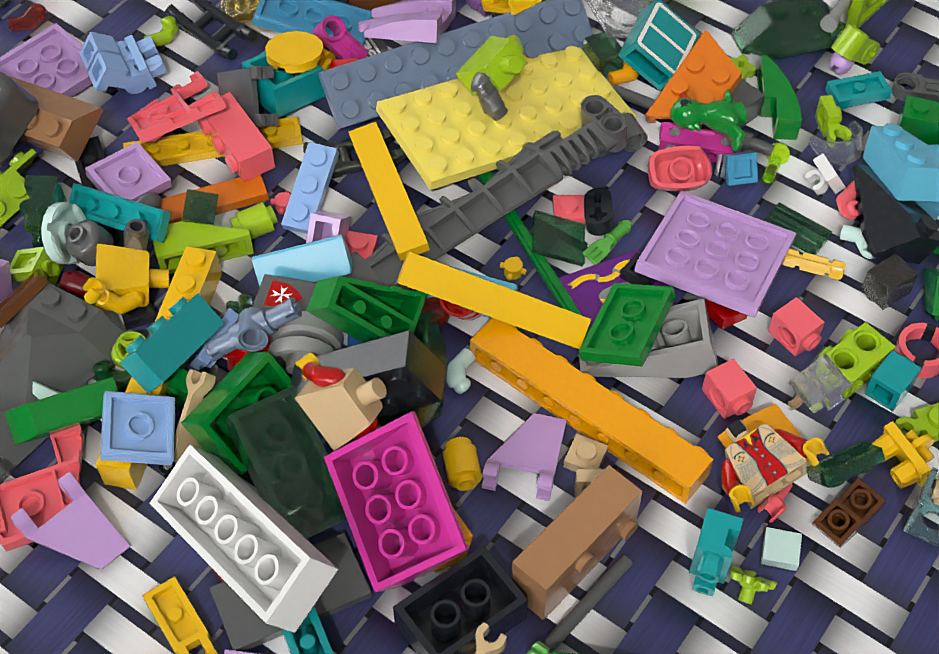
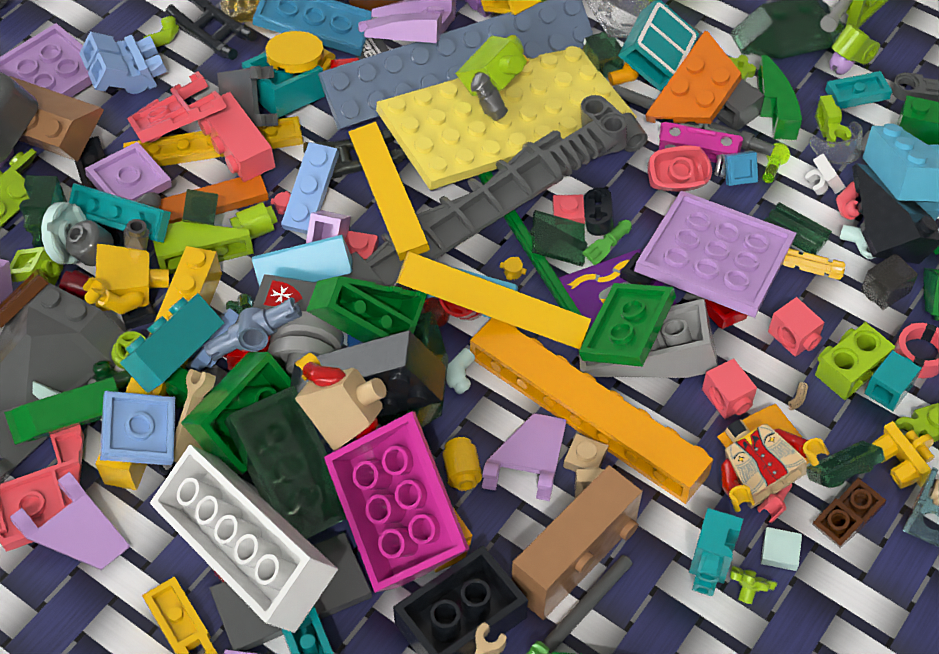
(30, 20): clear red arm -> none
(342, 43): dark pink piece -> none
(720, 116): green animal -> none
(820, 384): clear brick -> none

